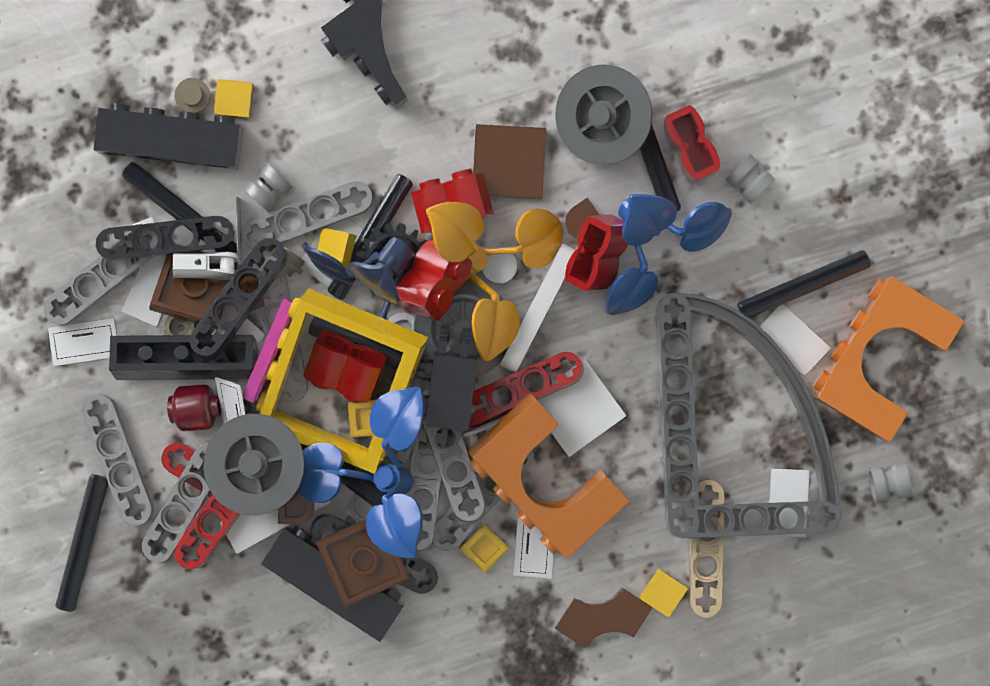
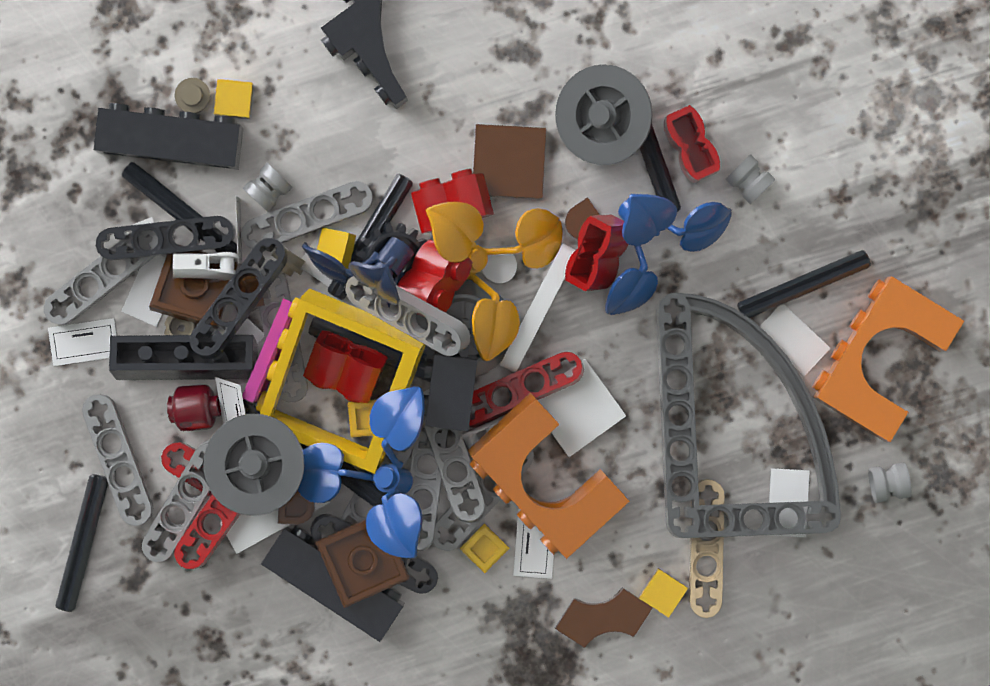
(406, 318): none -> light grey beam

